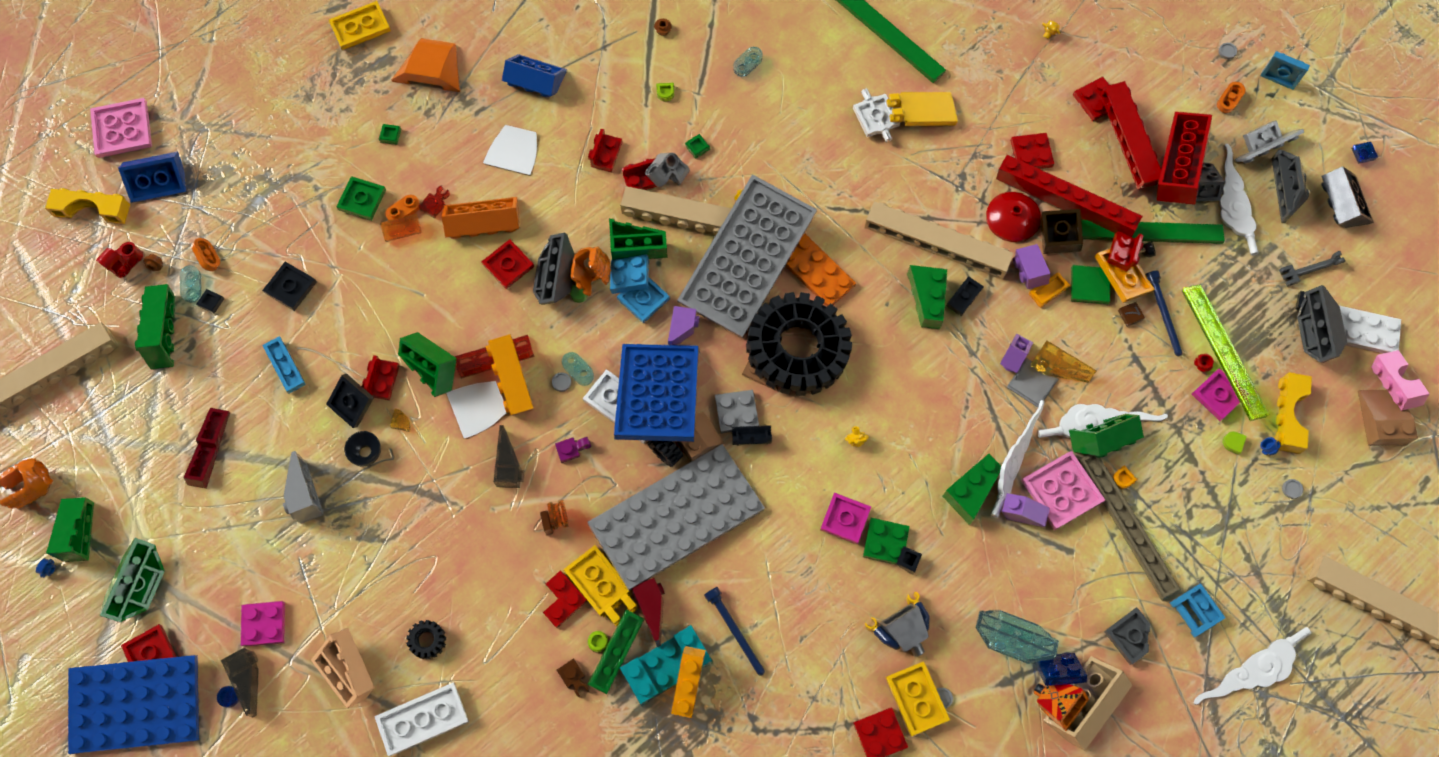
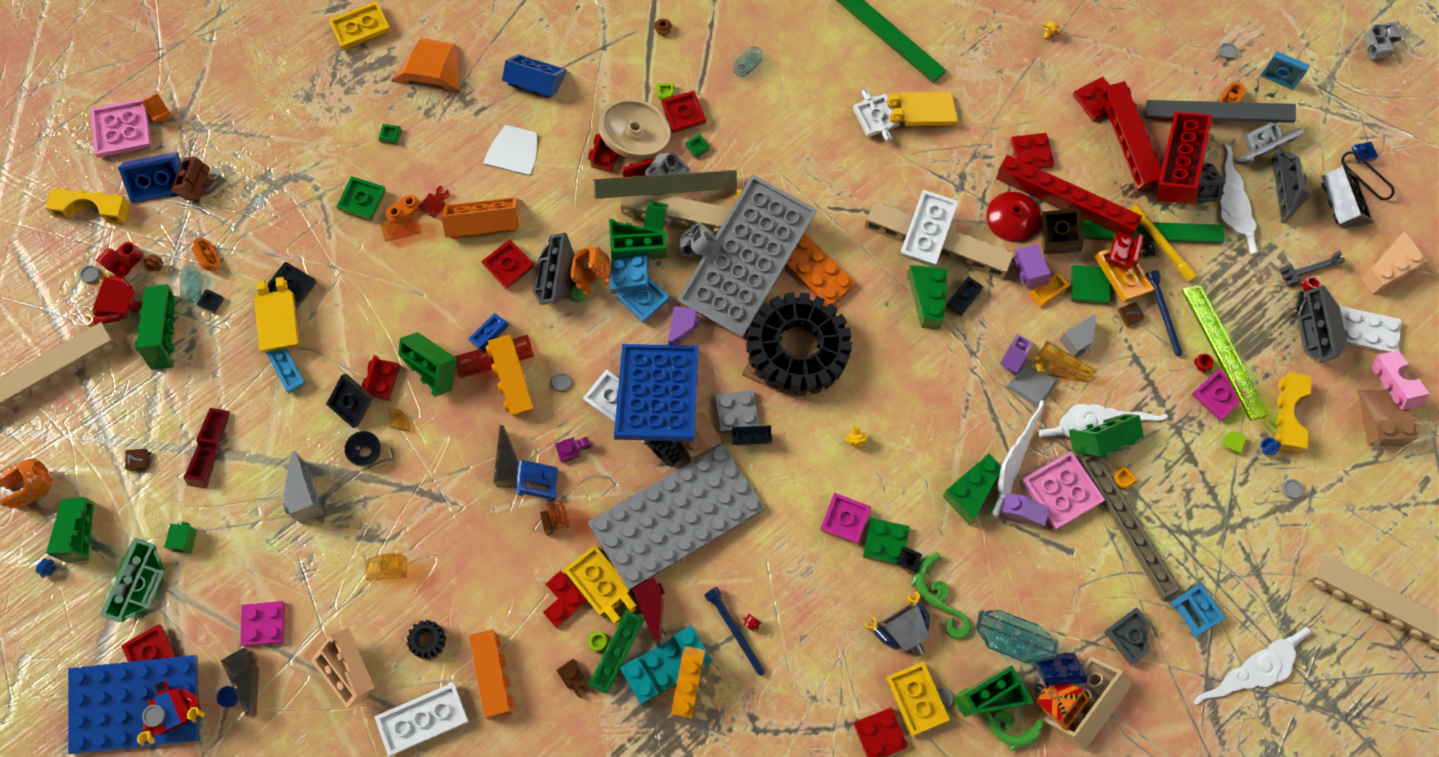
(89, 274): none -> light grey piece
(113, 301): none -> red torso
(136, 459): none -> reddish brown tile
(153, 715): none -> light grey piece
(156, 108): none -> orange bracket
(179, 707): none -> torso
(180, 537): none -> green brick
(191, 178): none -> copper brick
(276, 317): none -> yellow tile
(386, 566): none -> clear yellow slope
(476, 407): white sticker -> none
(489, 330): none -> blue plate
(490, 674): none -> orange brick
(536, 474): none -> blue plate
(576, 368): clear light blue plate -> none
(634, 128): none -> tan dish
(656, 215): none -> green brick
(664, 184): none -> olive tile
(683, 111): none -> red plate
(699, 240): none -> light grey piece
(751, 622): none -> red plate
(928, 228): none -> white plate
(936, 601): none -> bright green plant
(995, 693): none -> green wedge
(1015, 742): none -> bright green plant
(1080, 337): none -> light grey slope
(1185, 270): none -> yellow piece
(1224, 110): none -> dark grey tile
(1310, 283): none -> red plate
(1376, 172): none -> black piece
(1380, 40): none -> light grey piece
(1395, 263): none -> light nougat wedge

